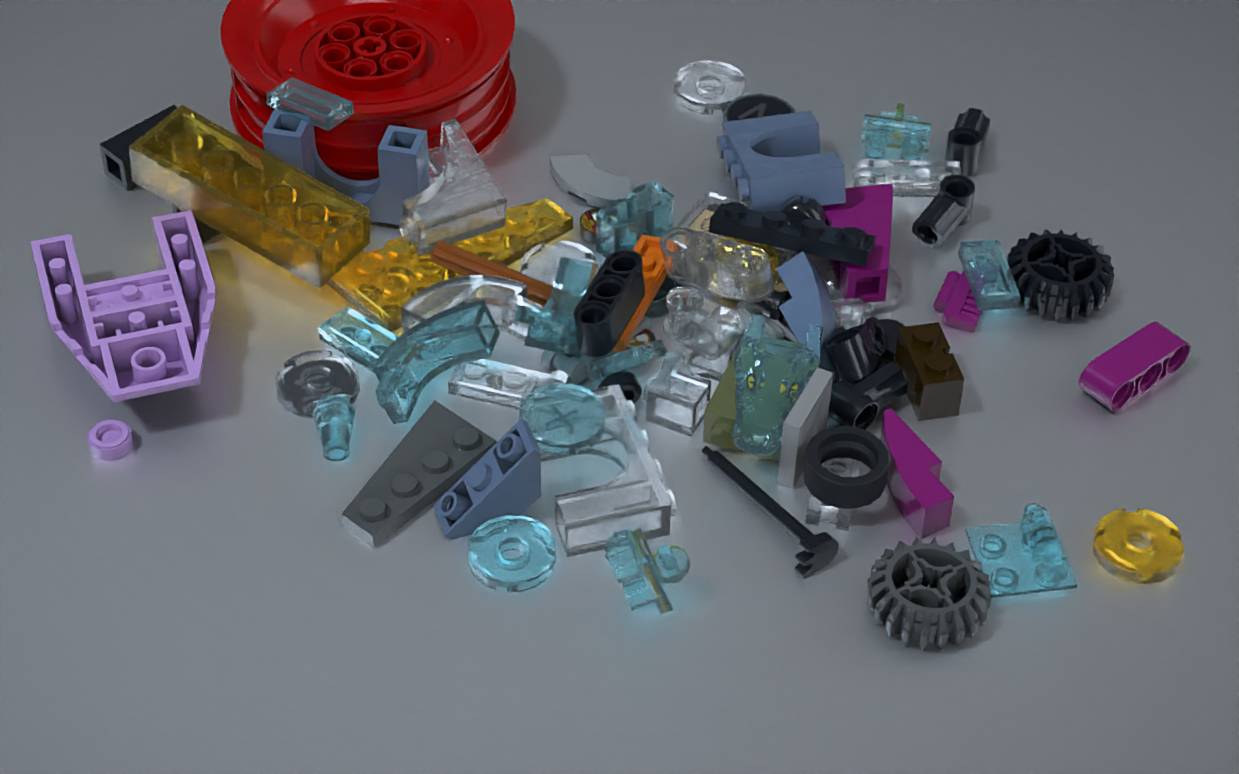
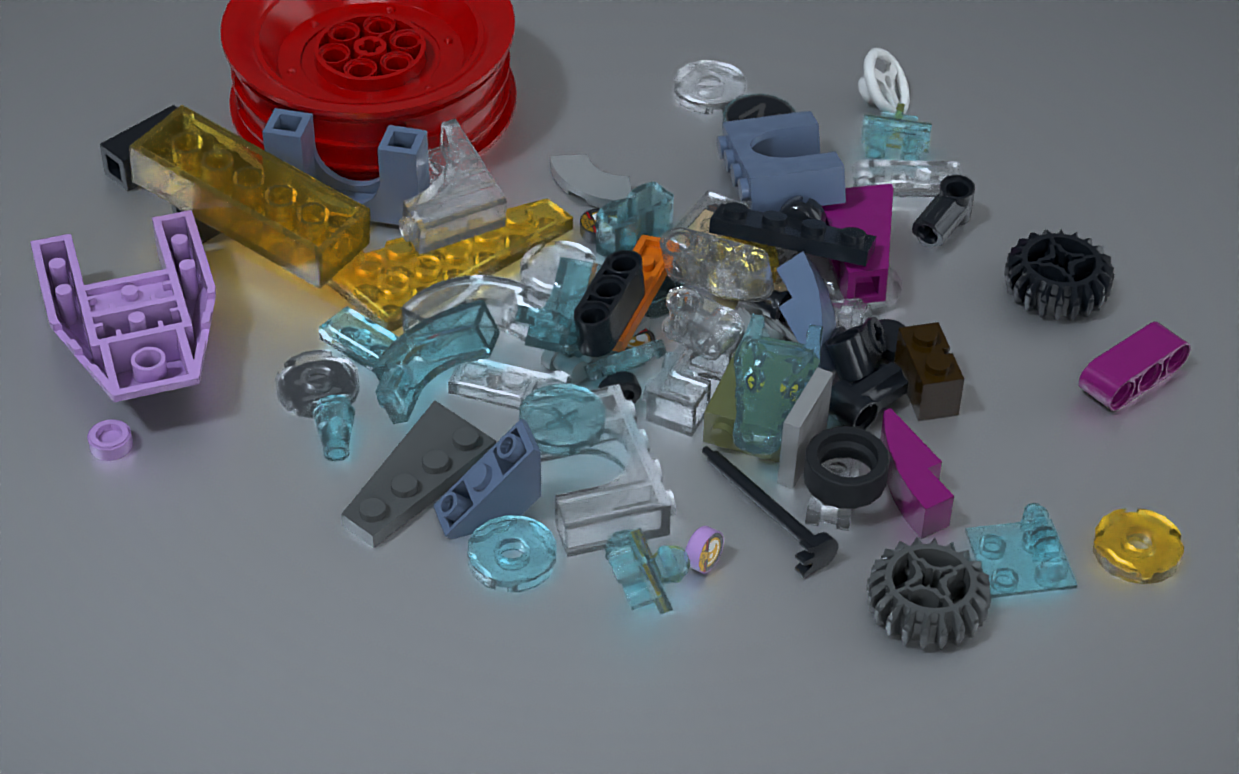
(310, 103): clear light blue tile -> none
(469, 264): dark orange axle -> none
(705, 548): none -> tile
(879, 86): none -> white piece
(957, 303): magenta piece -> none
(967, 140): black piece -> none
(989, 275): clear light blue plate -> none

